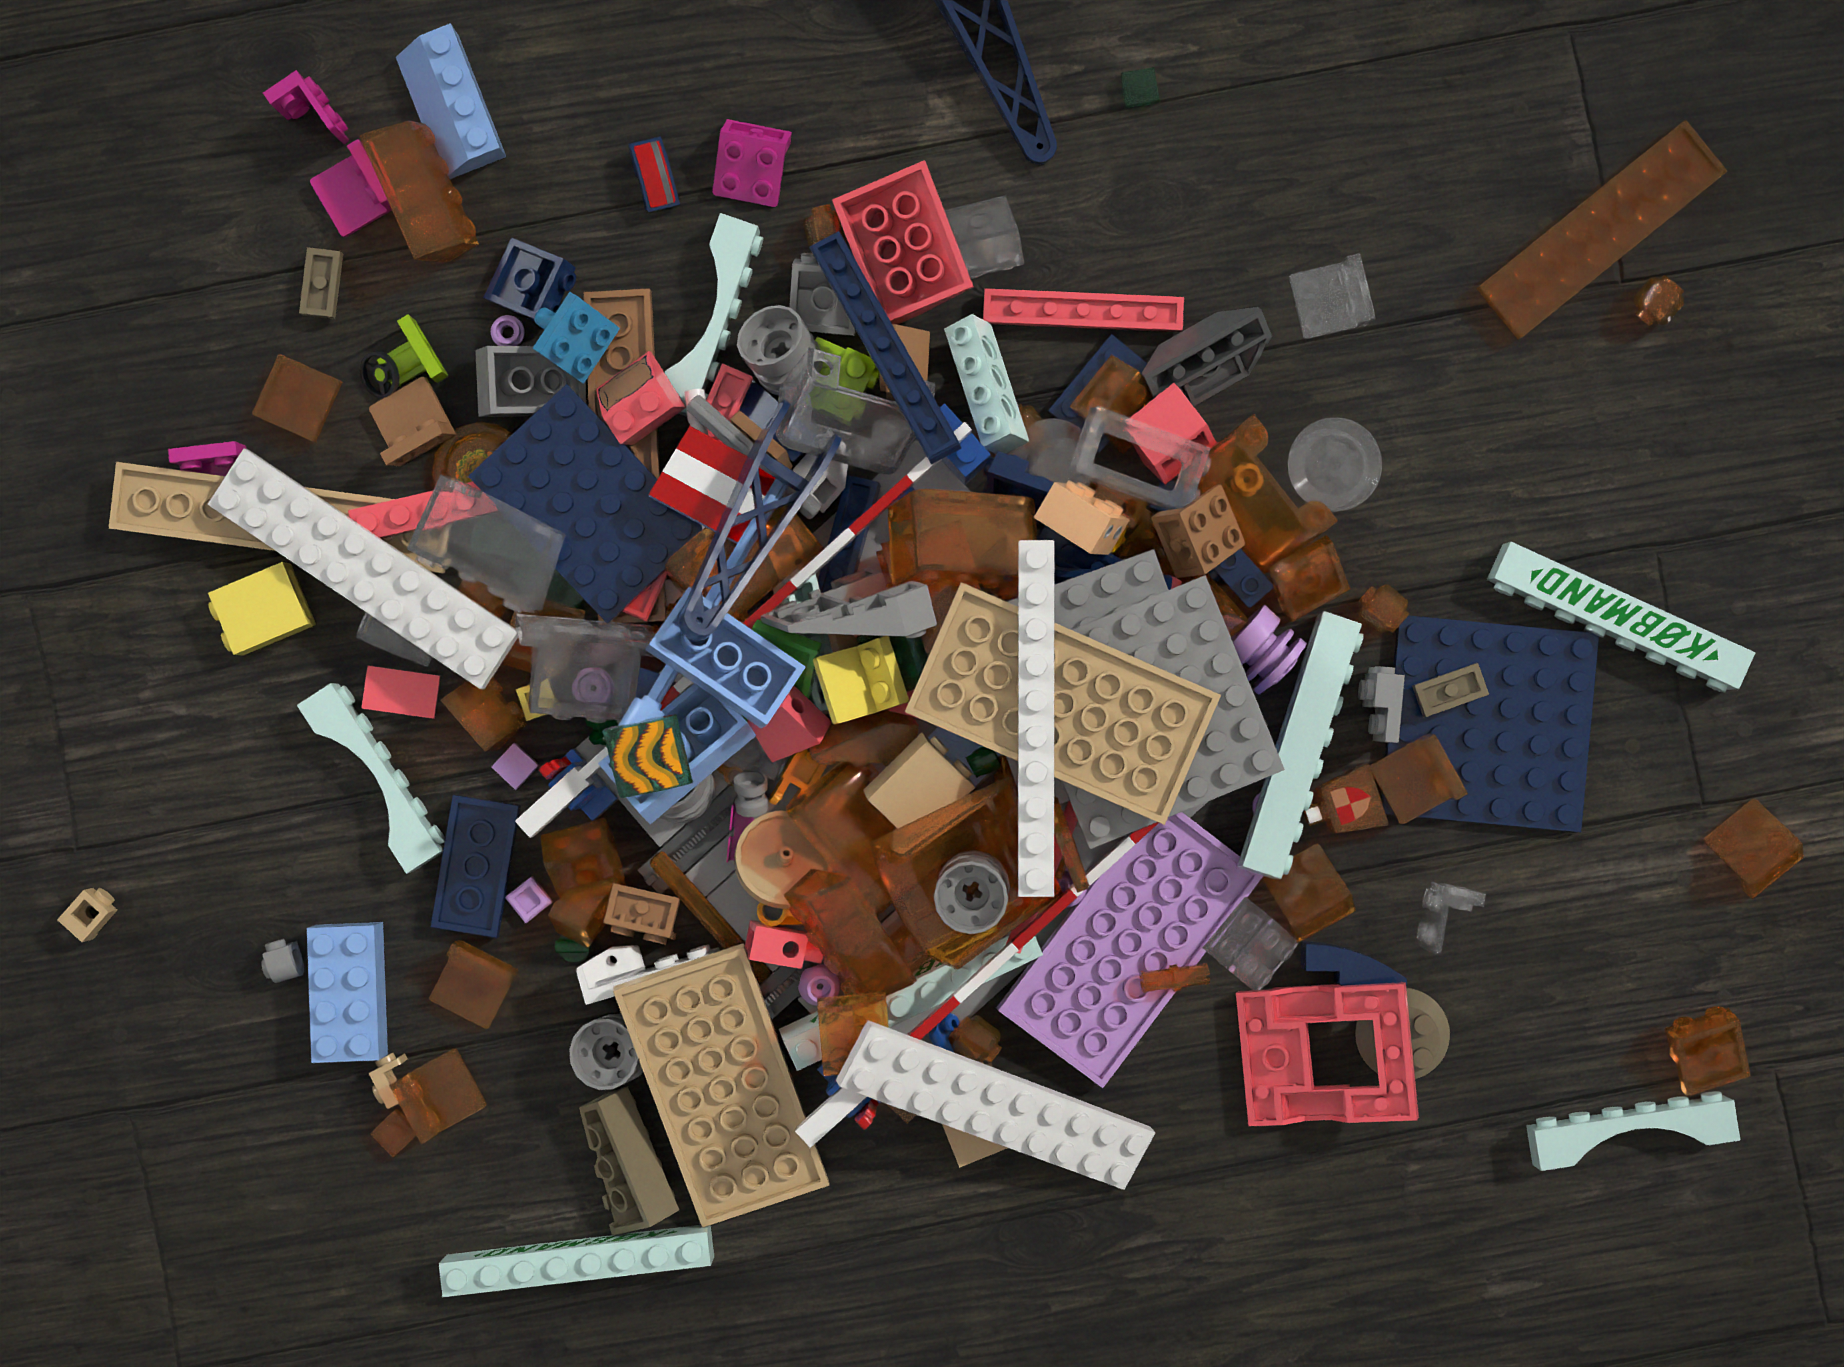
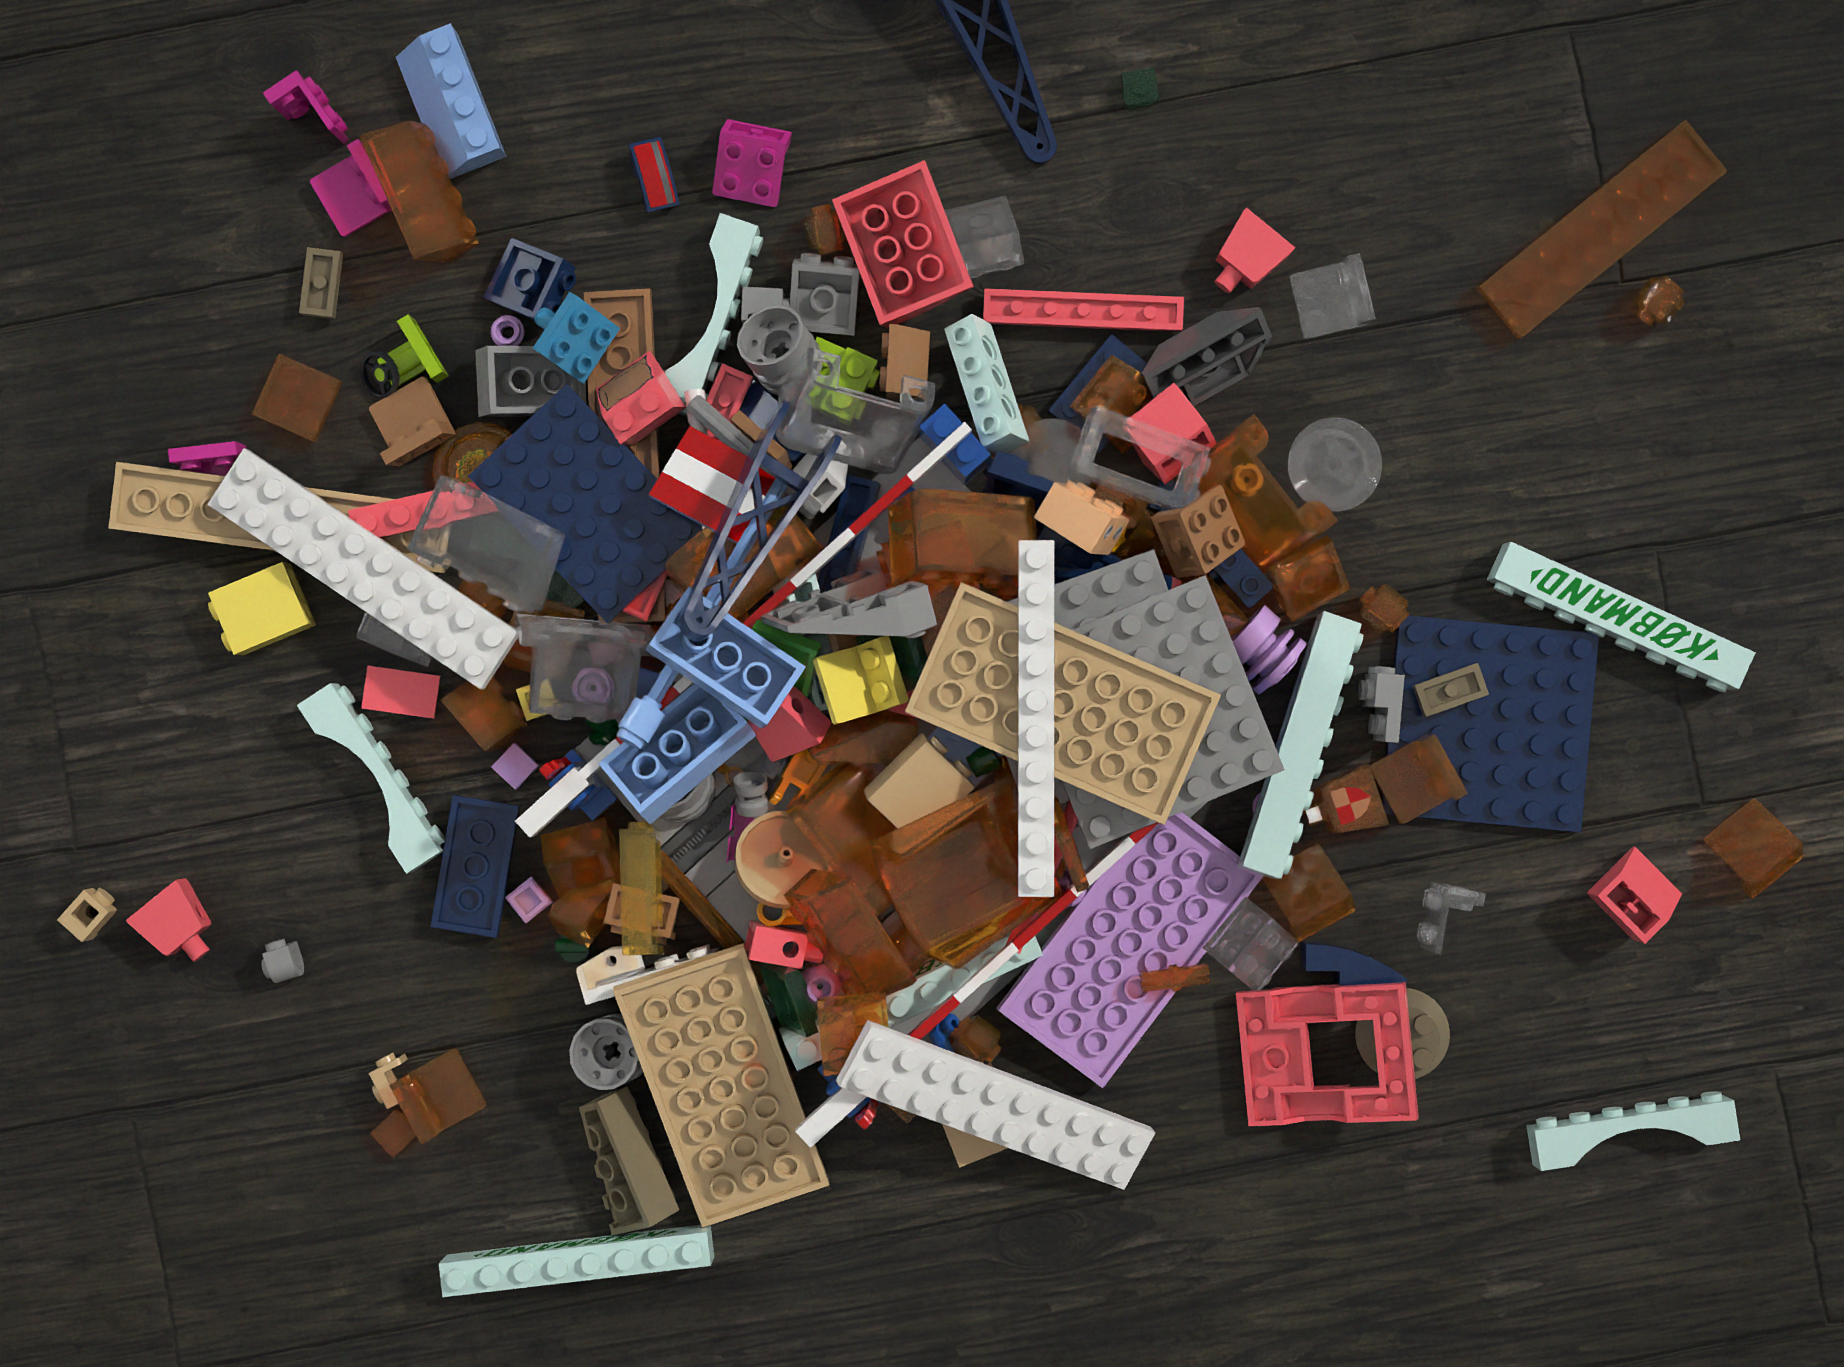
(173, 921): none -> coral torso
(347, 992): light blue brick -> none
(473, 984): clear orange bracket -> none
(641, 889): none -> clear yellow door
(647, 756): slope -> none
(758, 298): none -> light grey brick
(788, 997): none -> clear green plate
(885, 348): dark blue tile -> none
(974, 911): light grey wheel -> none
(1250, 252): none -> coral torso
(1636, 896): none -> coral slope
(1708, 1050): clear orange plate -> none

